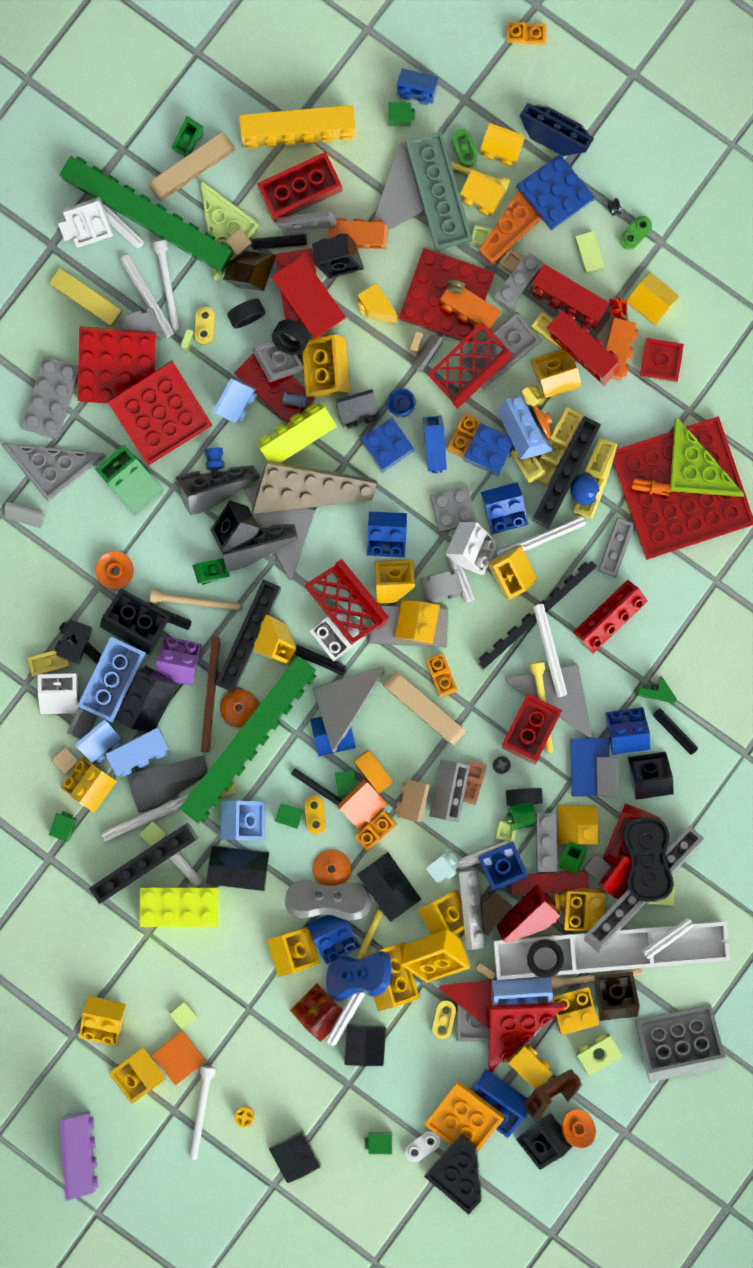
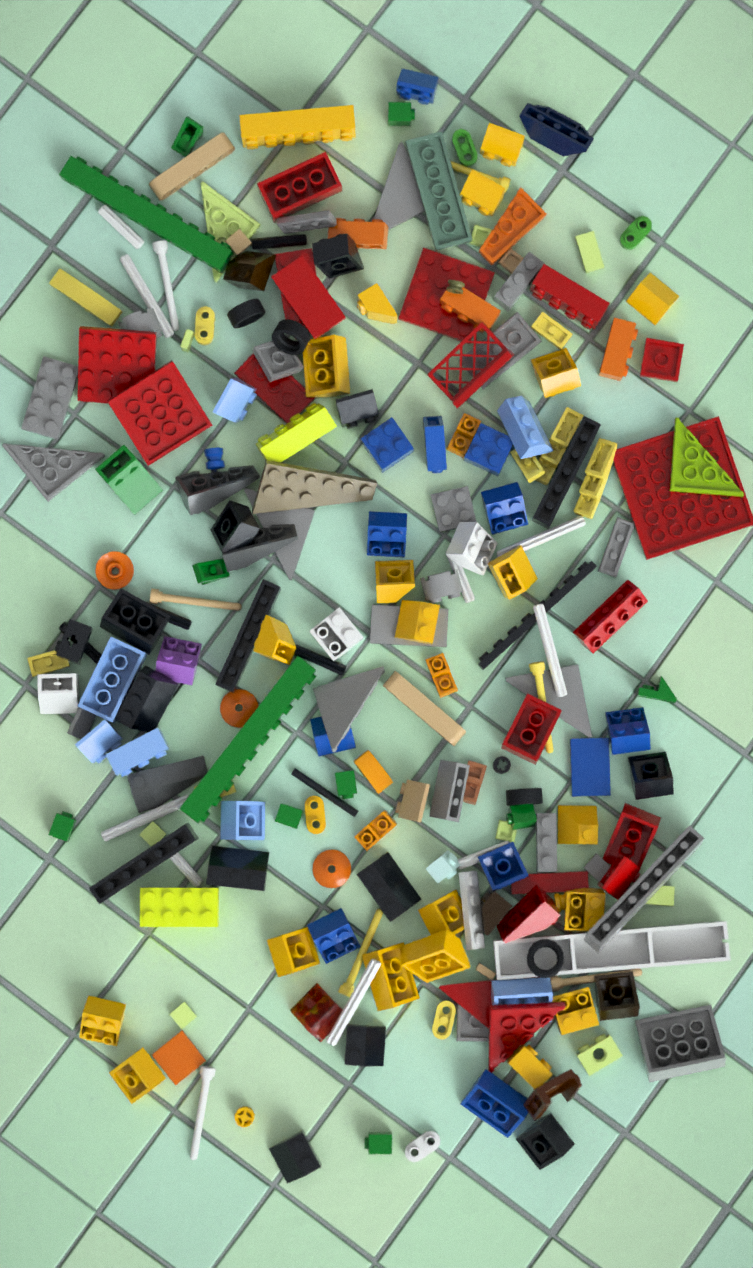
(24, 514): light grey slope -> none
(65, 760): tan tile -> none
(78, 1155): medium lavender slope -> none
(85, 223): white piece -> none
(88, 784): yellow slope -> none
(210, 694): reddish brown tile -> none
(295, 400): sand blue pin -> none
(311, 899): light grey plate -> none
(357, 591): red fence -> none
(362, 805): tile -> none
(365, 975): blue plate -> none
(401, 402): blue hair -> none
(416, 342): tan tile -> none
(427, 352): light grey slope -> none
(458, 1174): black plate -> none
(466, 1114): light orange plate -> none
(526, 33): light orange slope -> none
(533, 396): light yellow plate -> none
(544, 420): orange dish -> none
(555, 192): blue plate -> none
(573, 858): green brick -> none
(583, 348): red brick -> none
(584, 489): blue hair -> none
(584, 1126): orange dish -> none
(607, 776): light grey slope -> none
(614, 207): black bush -> none
(619, 308): red plate -> none
(649, 873): black plate -> none
(651, 487): orange axle -> none
(668, 938): white axle -> none
(675, 731): black axle -> none

